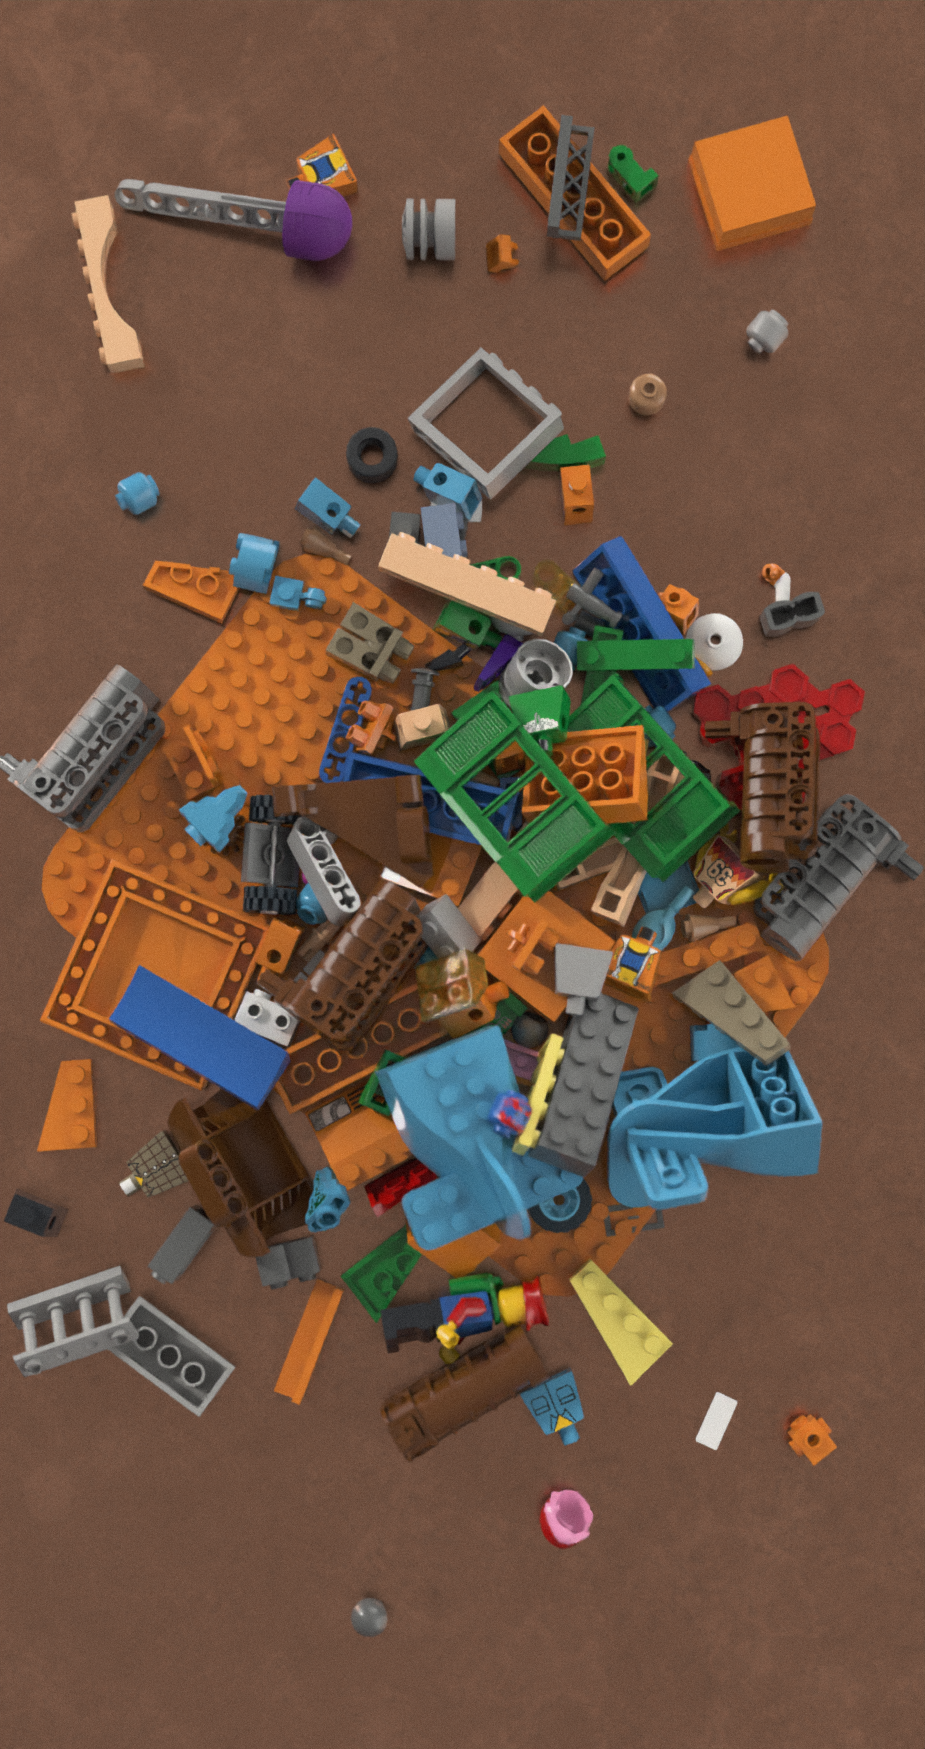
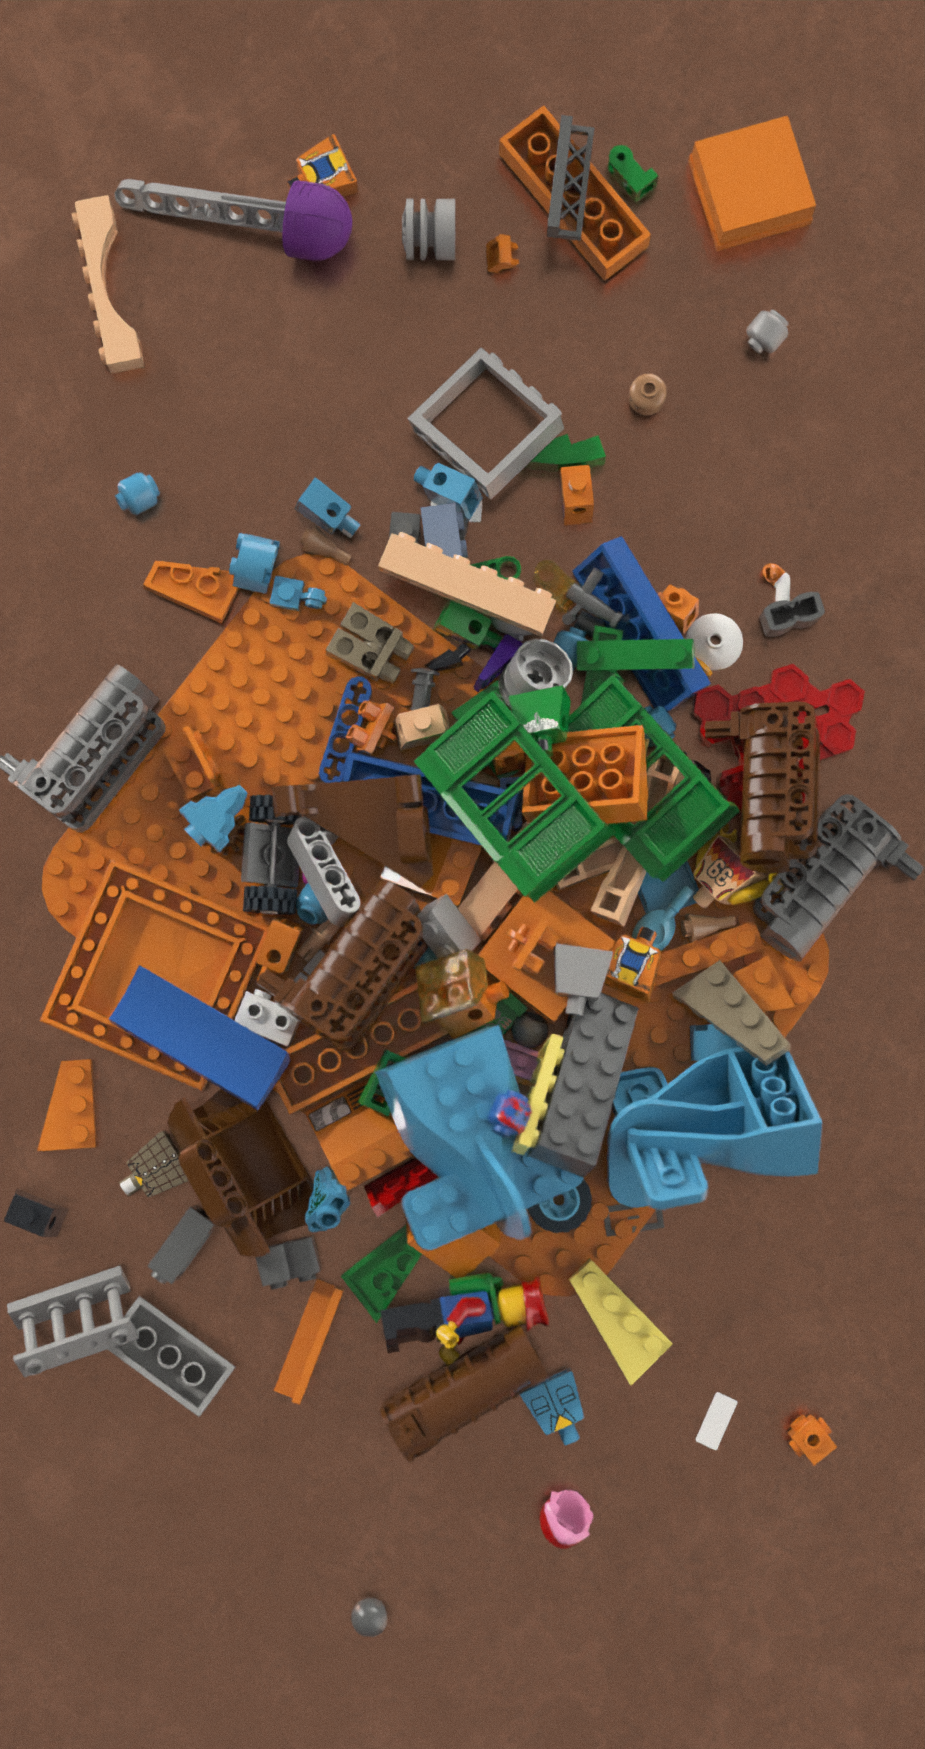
(372, 437): black tyre -> none

